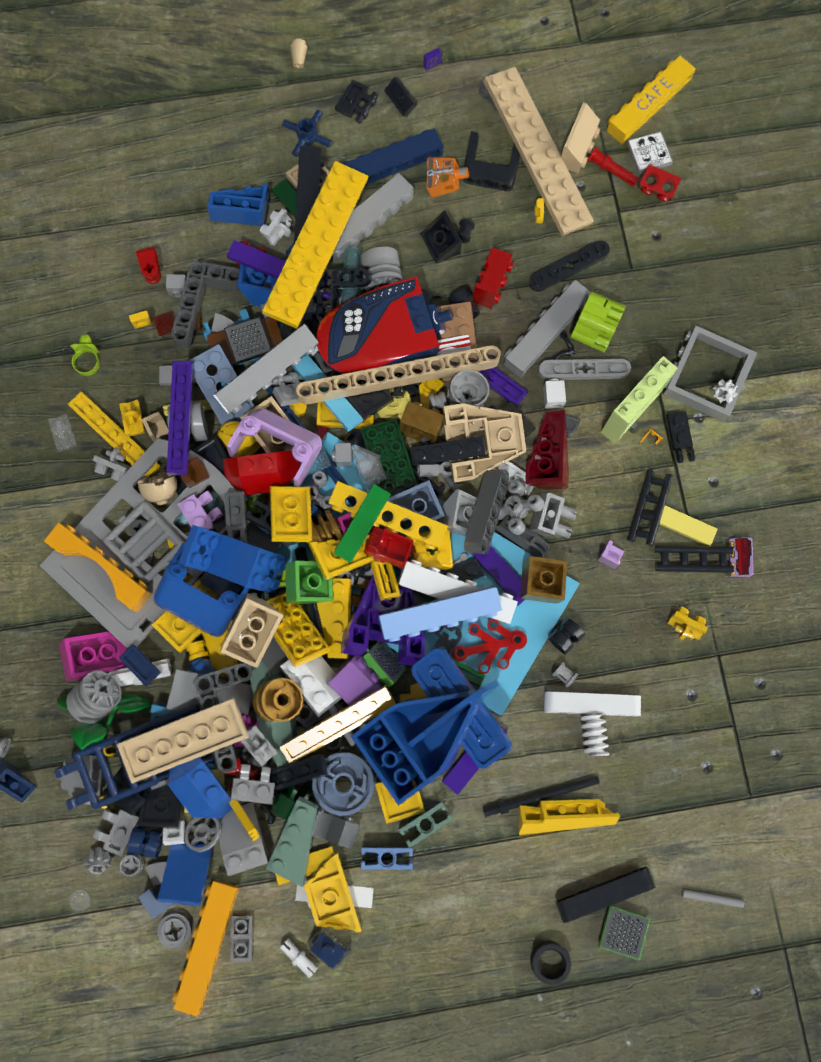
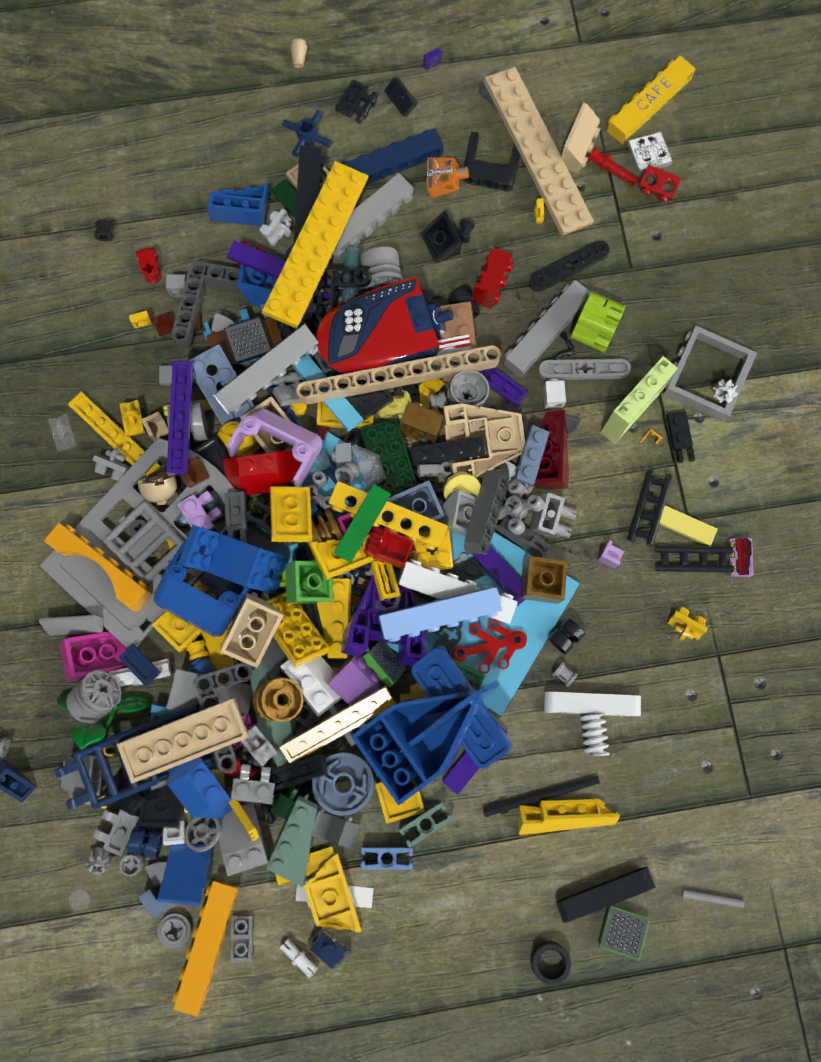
(72, 625): none -> light grey slope
(85, 346): lime piece -> none
(103, 230): none -> black wheel
(347, 473): none -> light grey wheel
(461, 481): none -> light yellow tile
(531, 455): none -> sand blue plate

